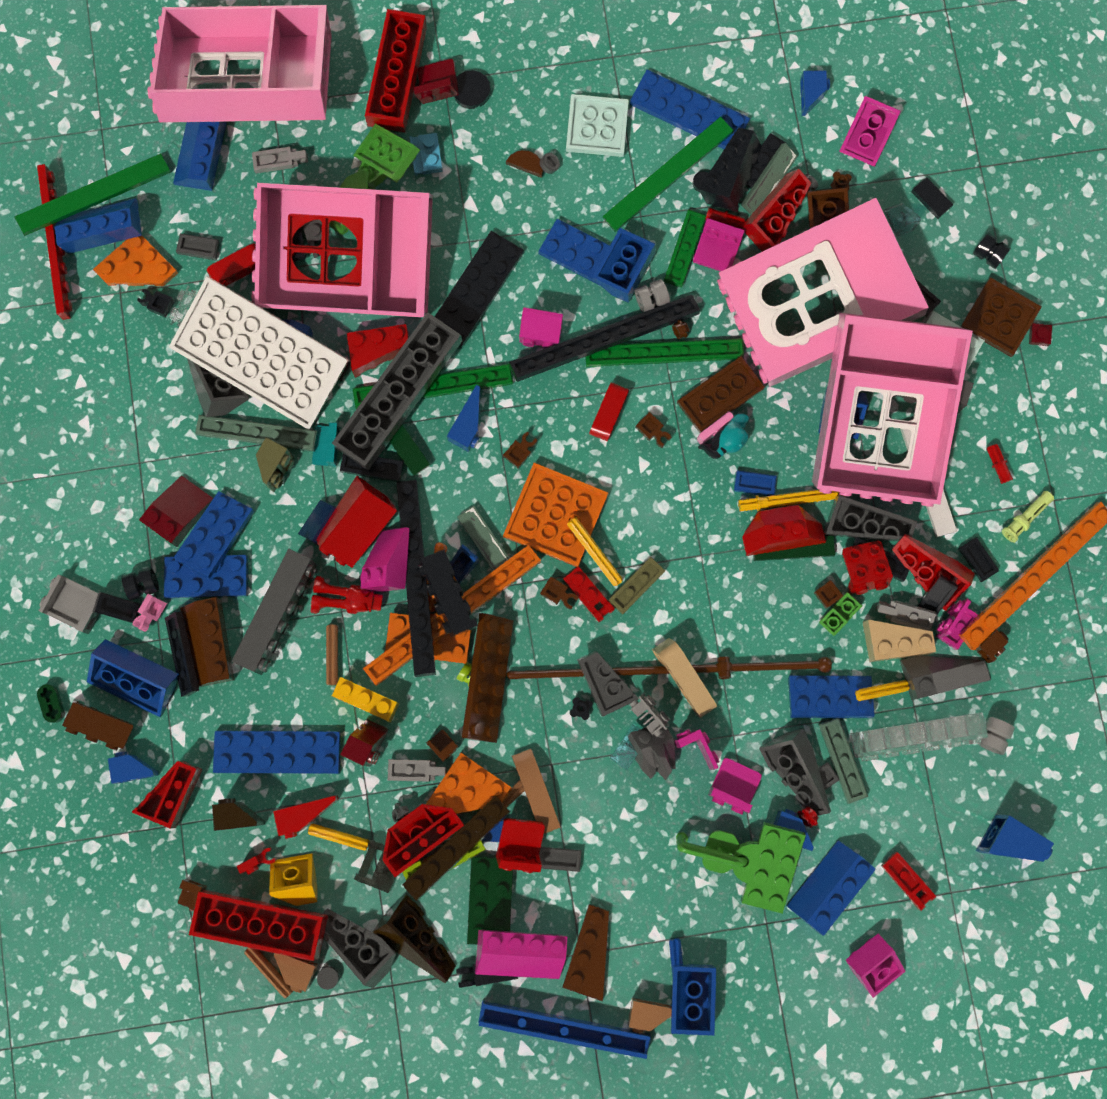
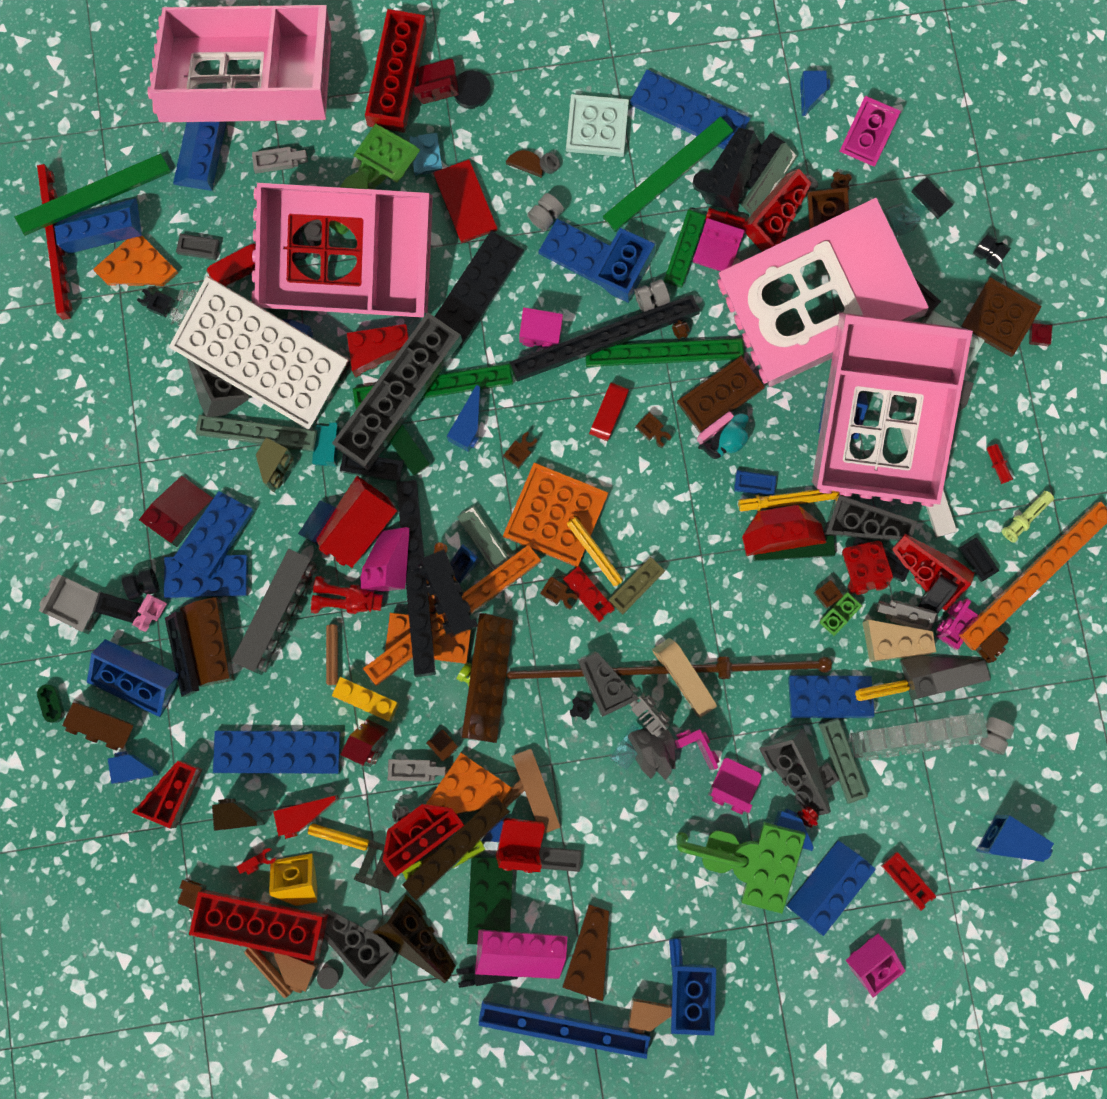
(465, 201): none -> red tile
(546, 210): none -> light grey wheel

